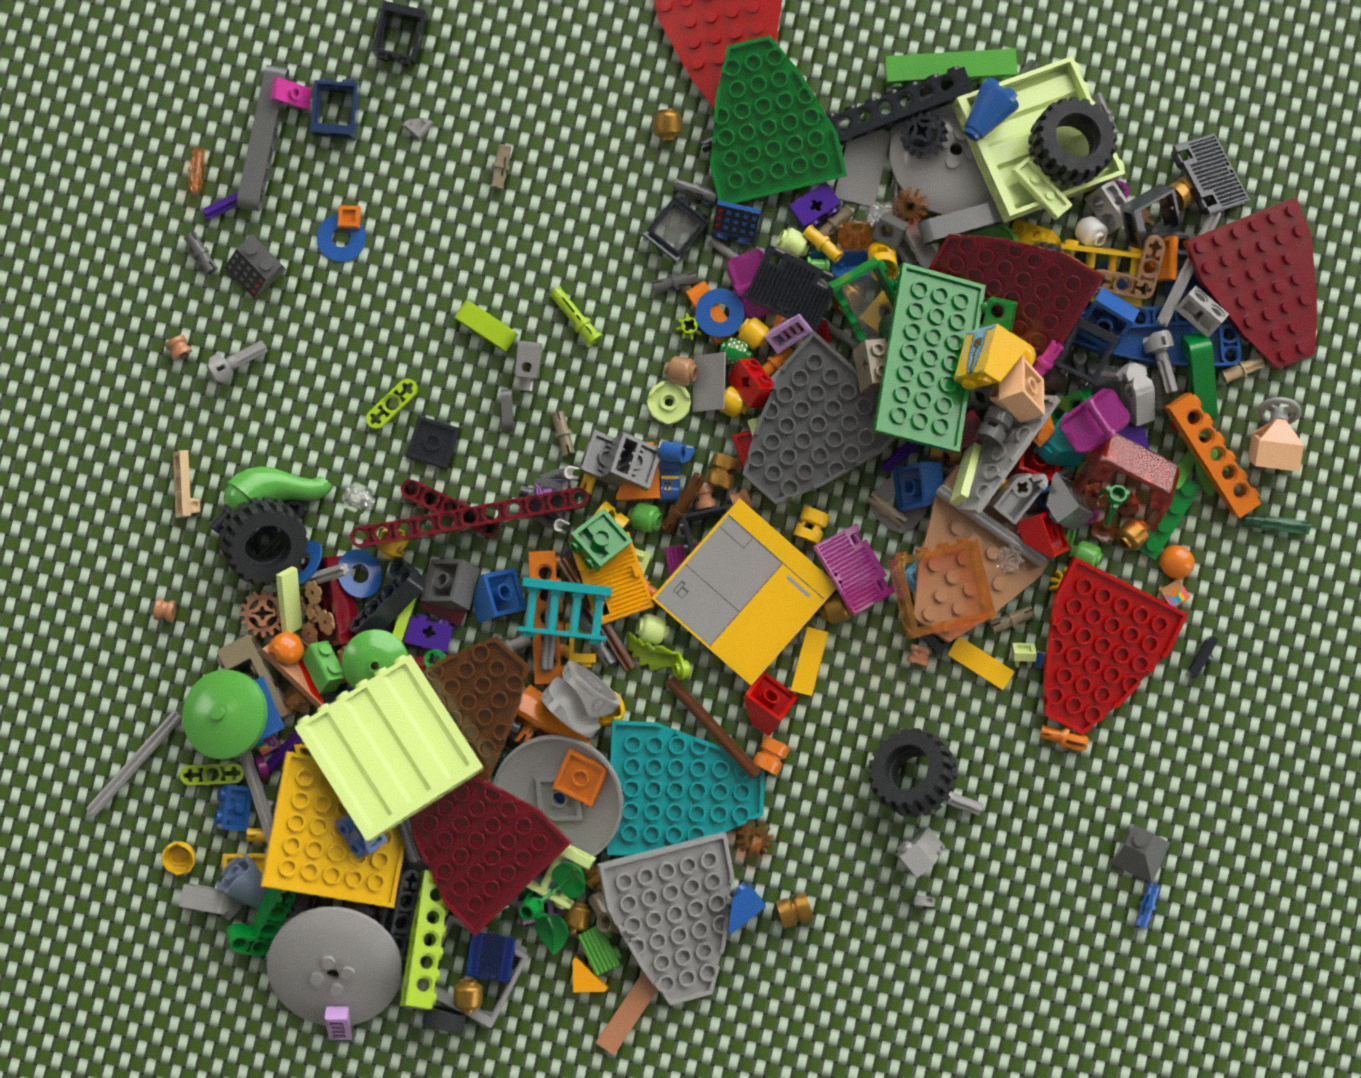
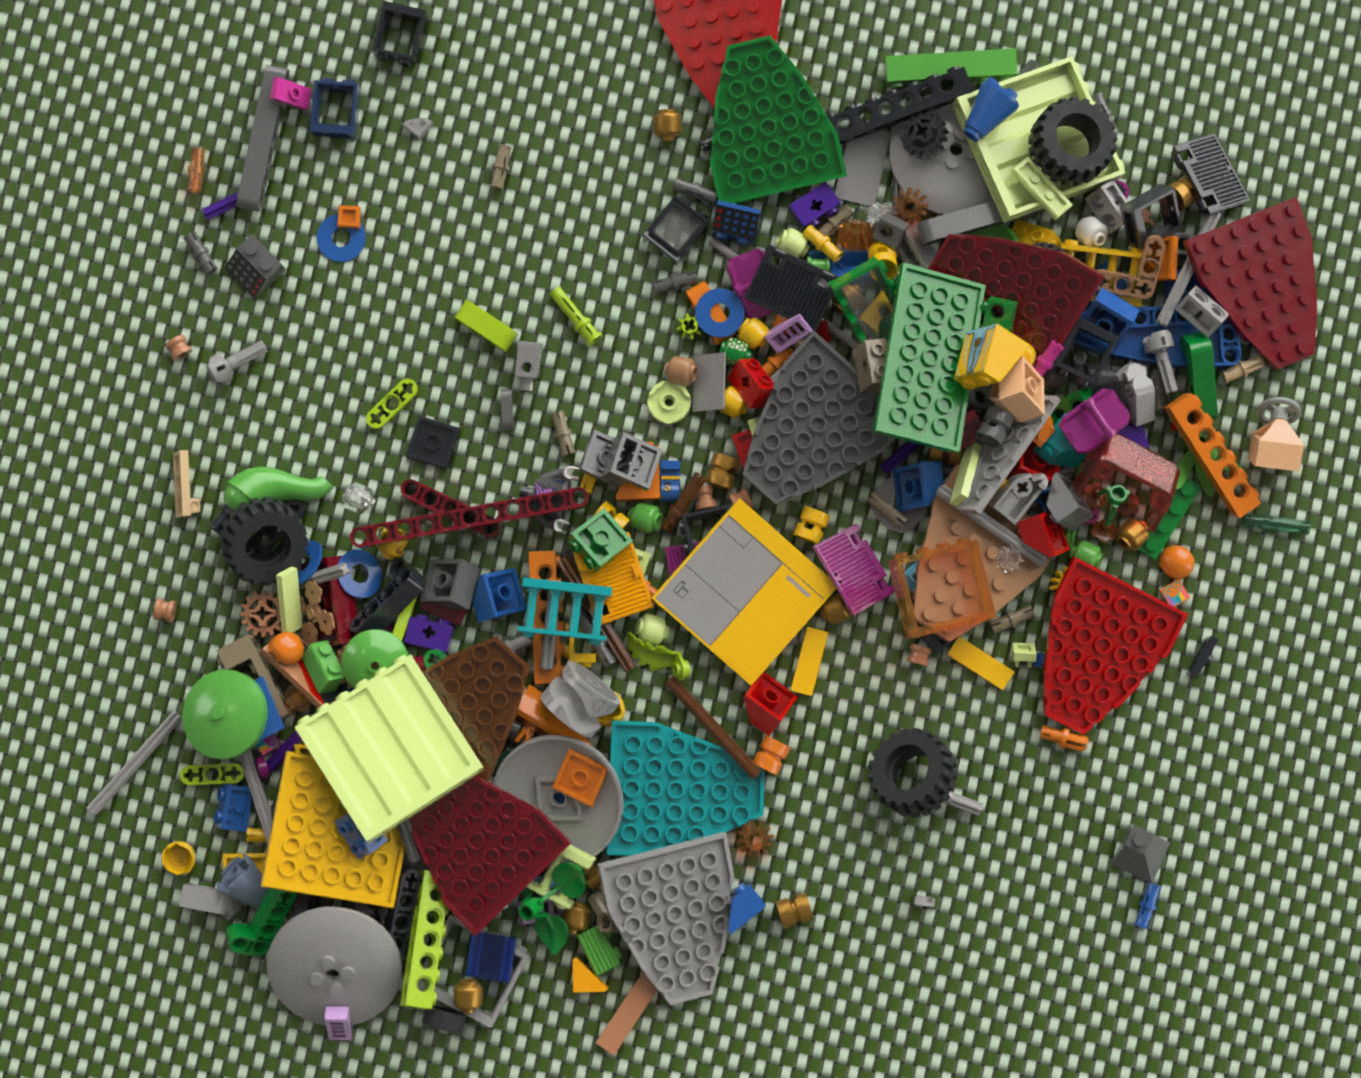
(675, 452): blue panel -> none
(920, 852): light grey wedge -> none

